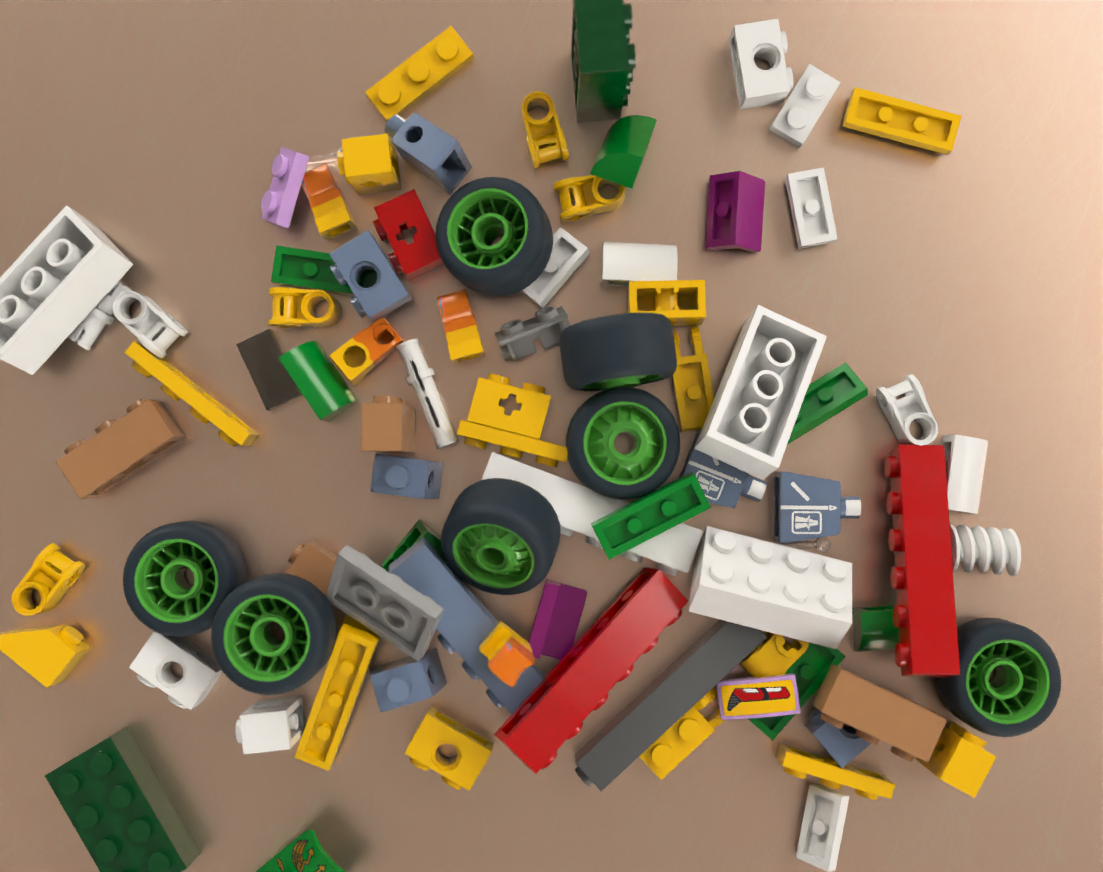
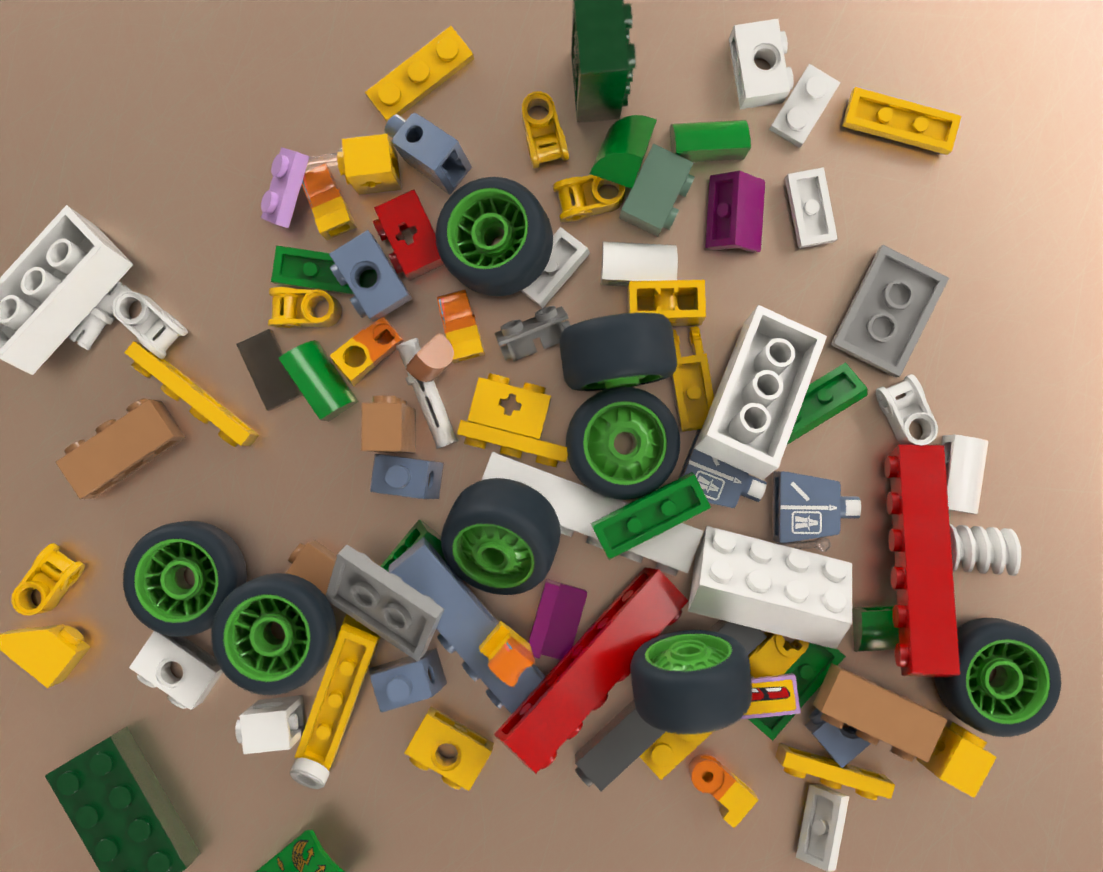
(309, 773): none -> white tile
(431, 359): none -> brick
(656, 190): none -> sand green brick
(691, 681): none -> black wheel
(711, 140): none -> green brick
(714, 778): none -> leg
(889, 311): none -> light grey plate

